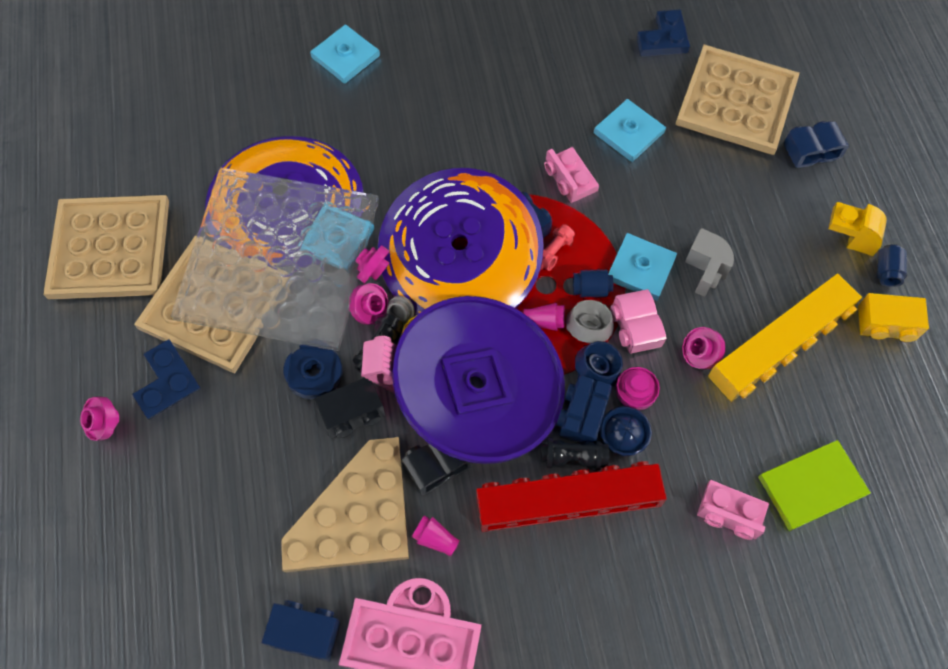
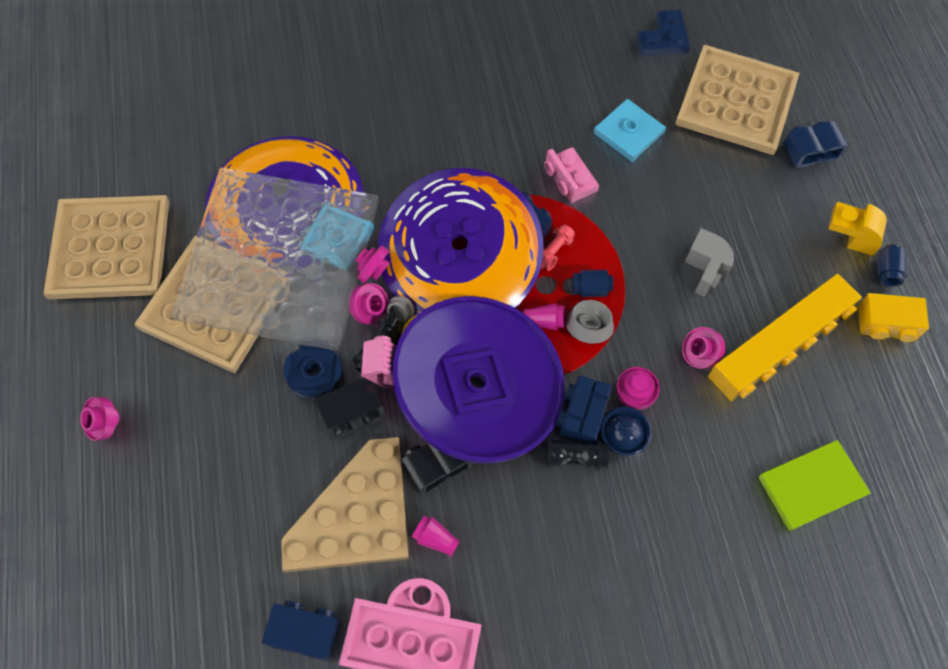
(173, 382): dark blue plate -> none
(345, 54): medium azure plate -> none
(570, 496): red brick -> none
(599, 362): dark blue hat -> none
(638, 321): bright pink brick -> none
(642, 265): medium azure plate -> none
(733, 510): bright pink bracket -> none

